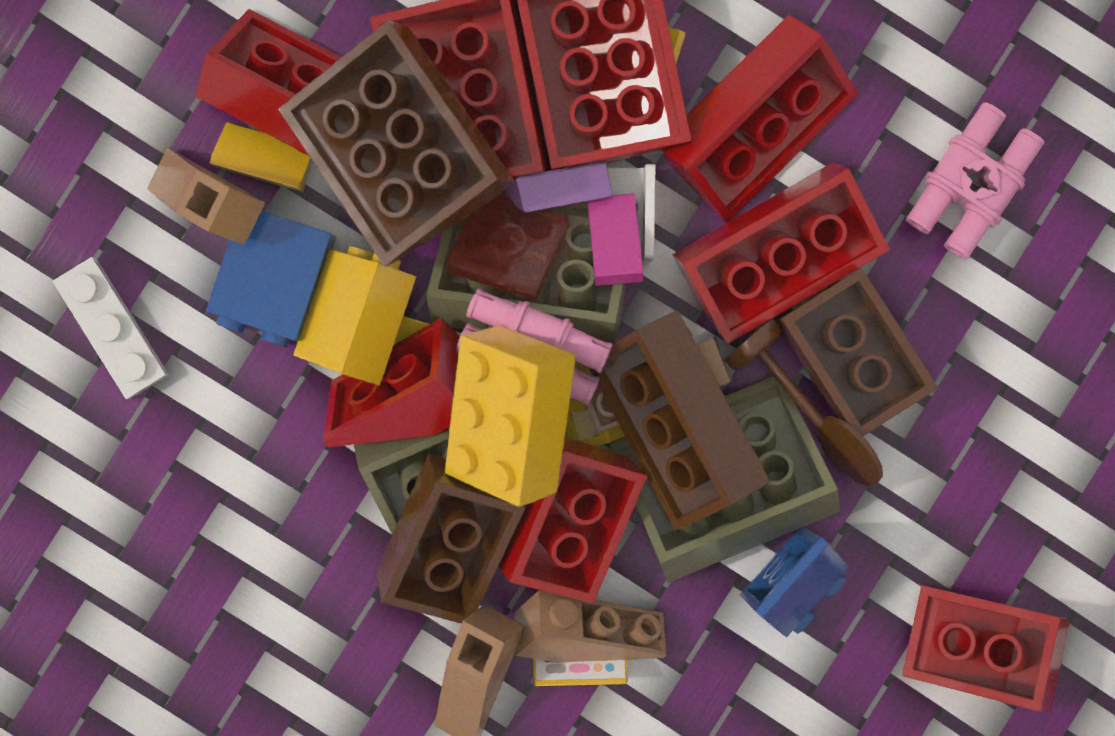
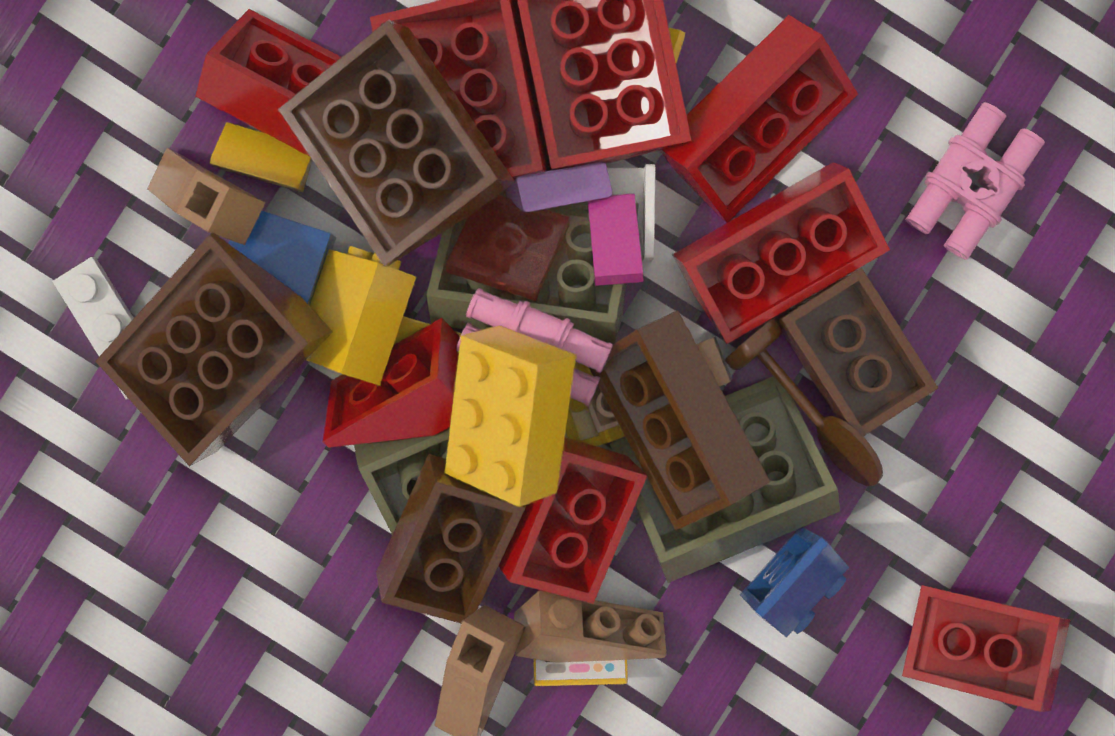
(211, 348): none -> reddish brown slope

